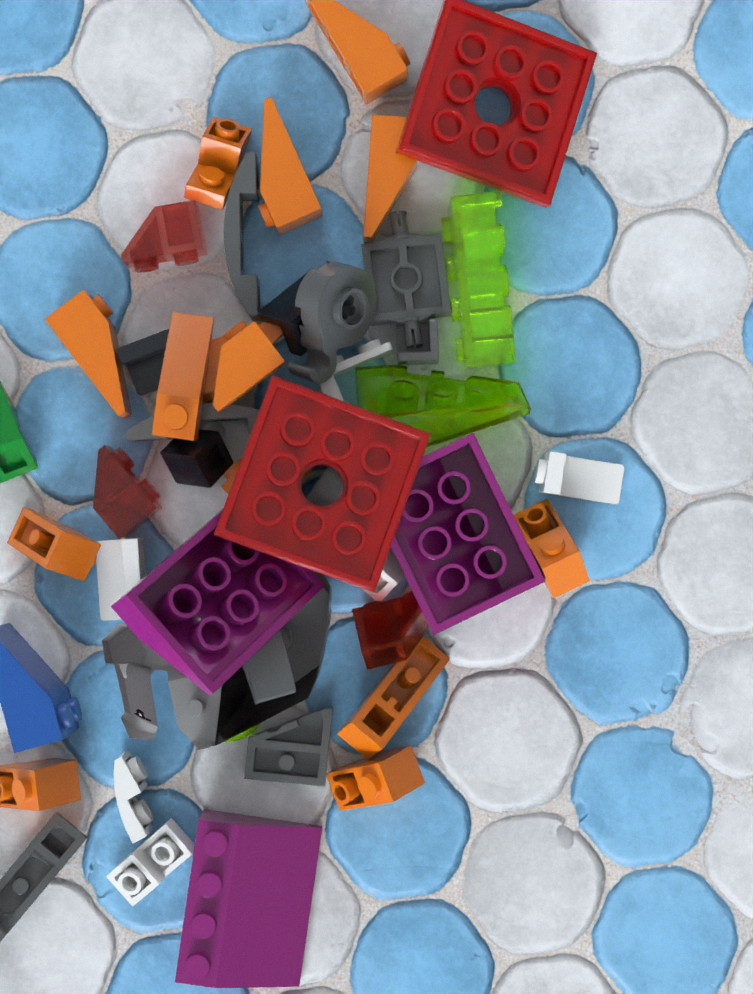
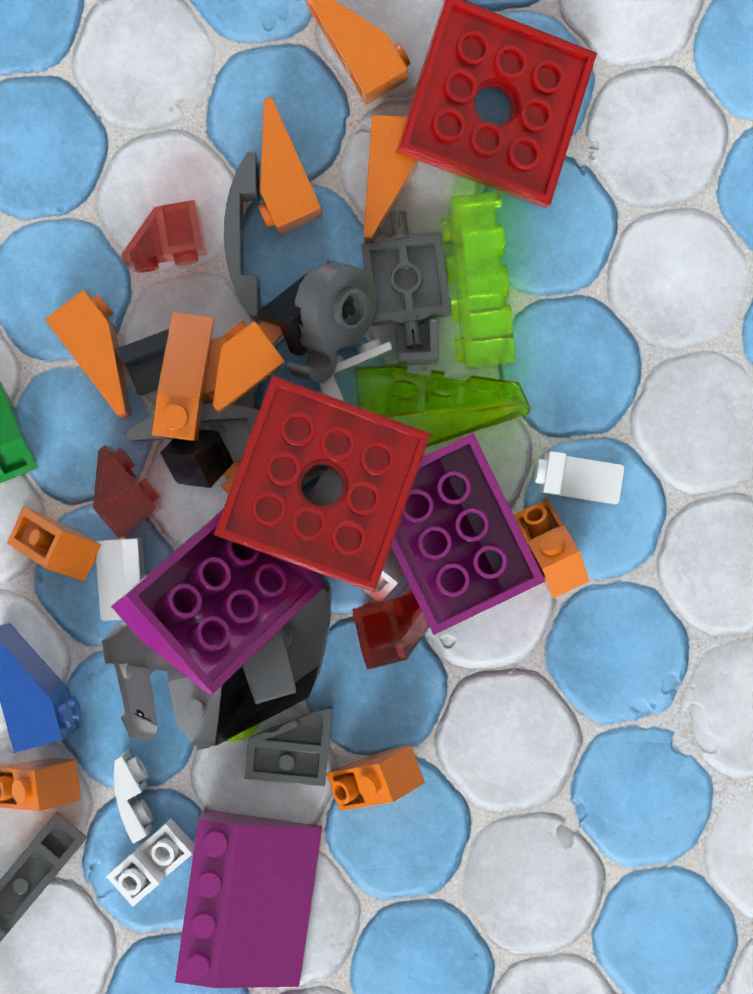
(219, 158): orange slope -> none
(392, 699): orange slope -> none

